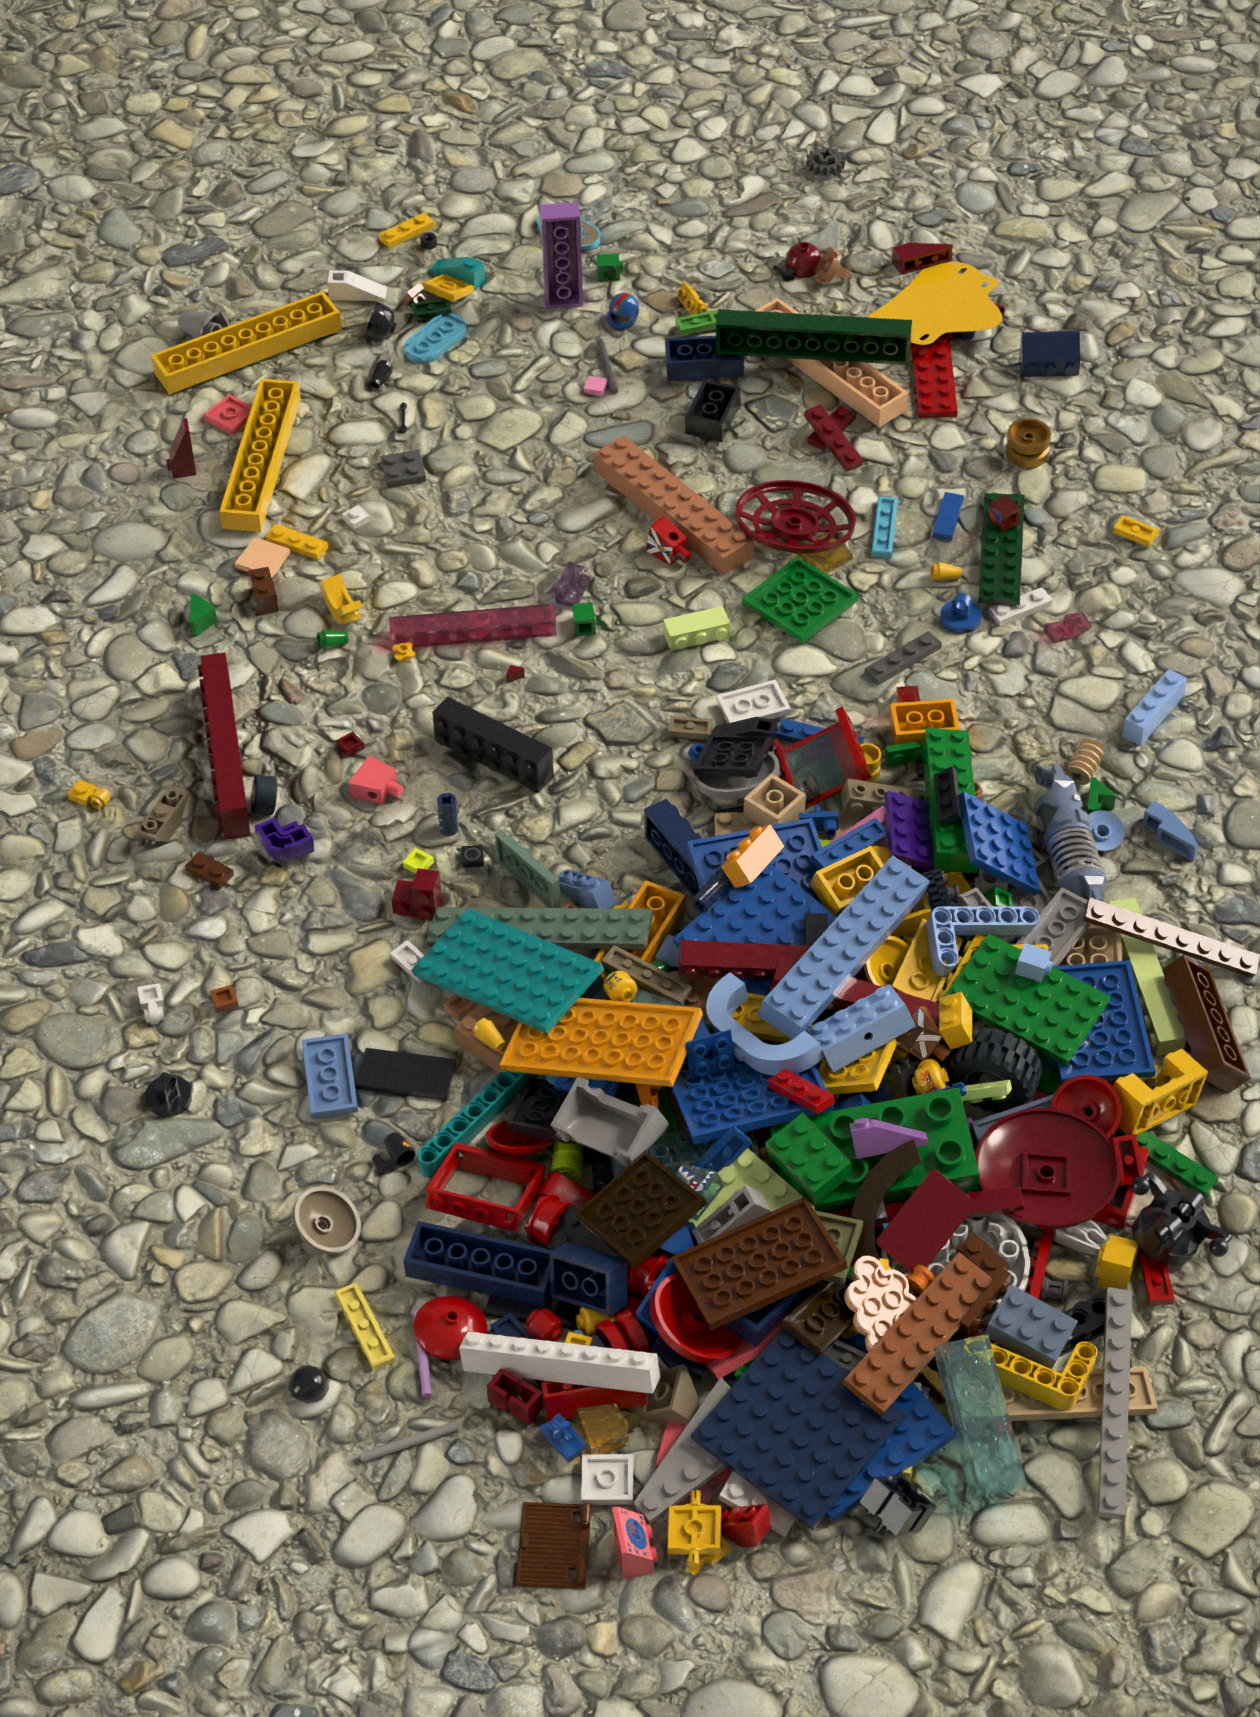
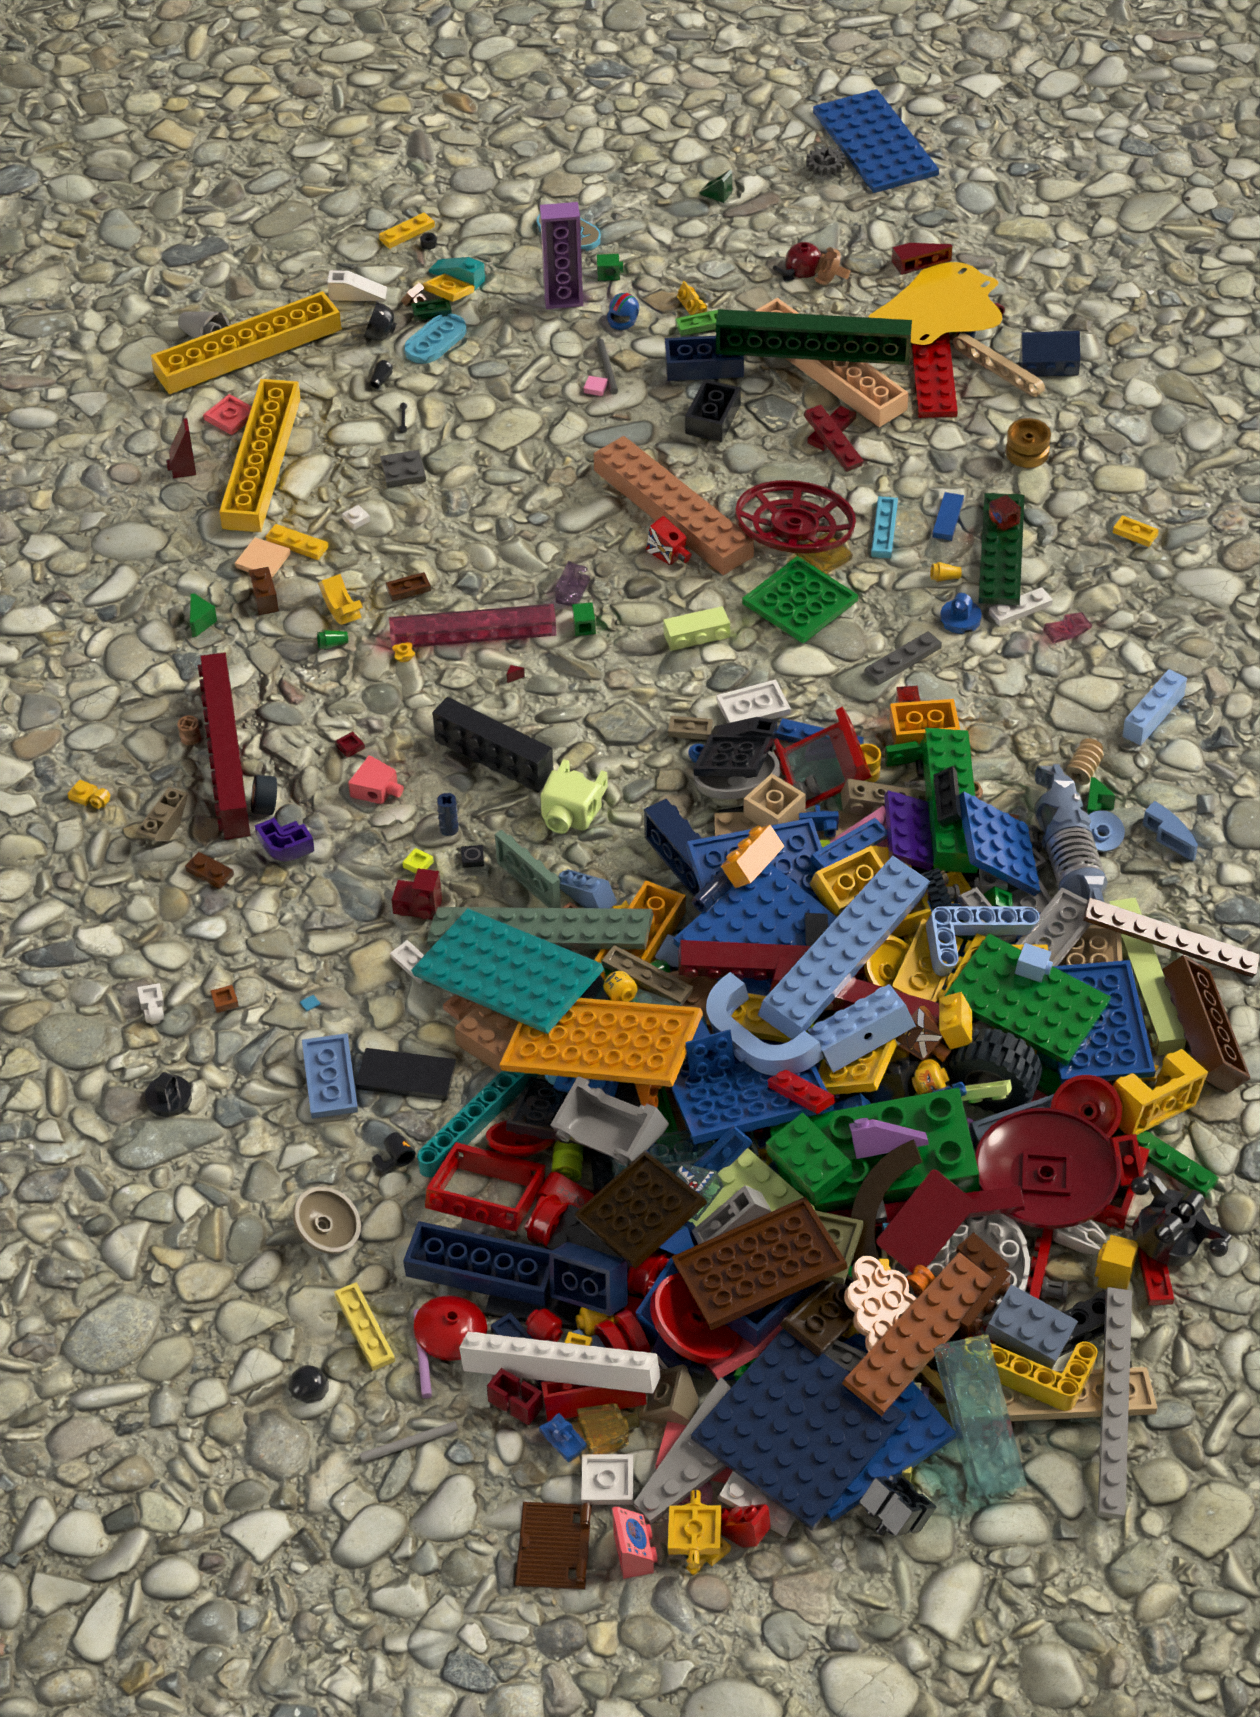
(189, 730): none -> medium nougat wheel
(310, 1003): none -> dark azure window
(408, 586): none -> reddish brown plate
(488, 1034): yellow cone -> none
(571, 799): none -> yellowish green piece
(718, 188): none -> dark green slope
(875, 141): none -> blue plate
(998, 364): none -> tan beam

